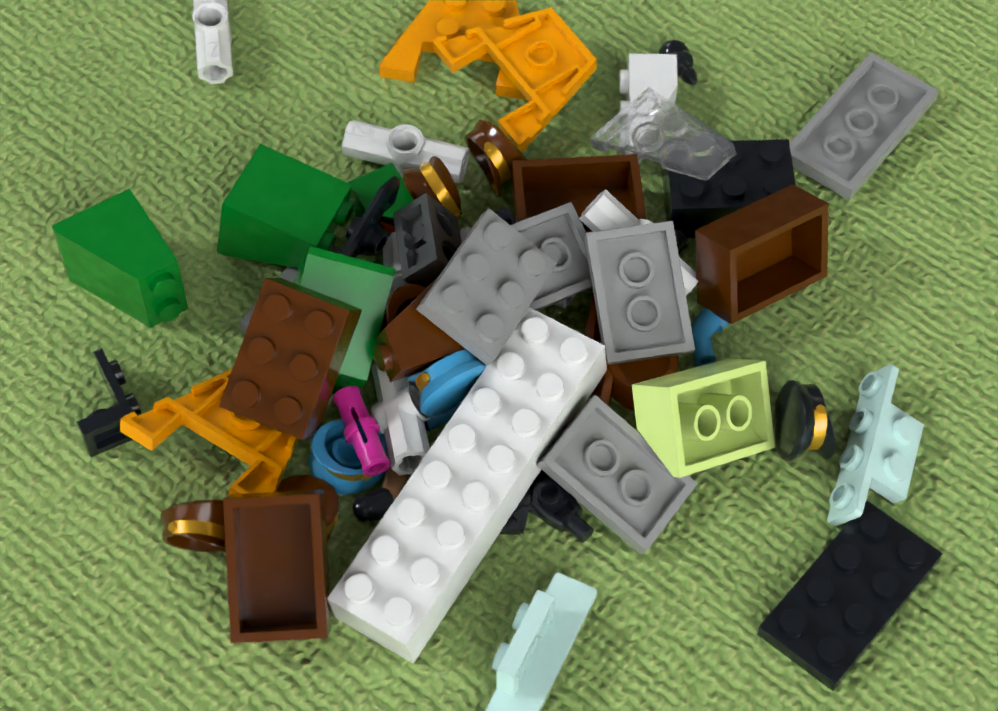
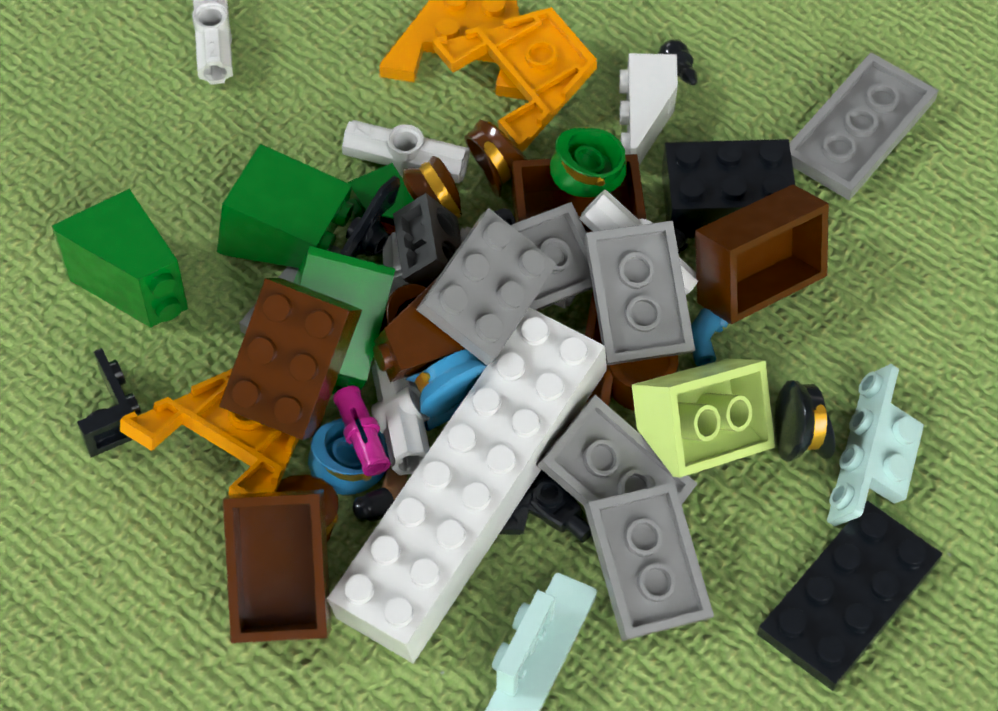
(195, 526): reddish brown piece -> none
(588, 162): none -> green piece
(648, 561): none -> light grey plate
(665, 135): clear wing -> none

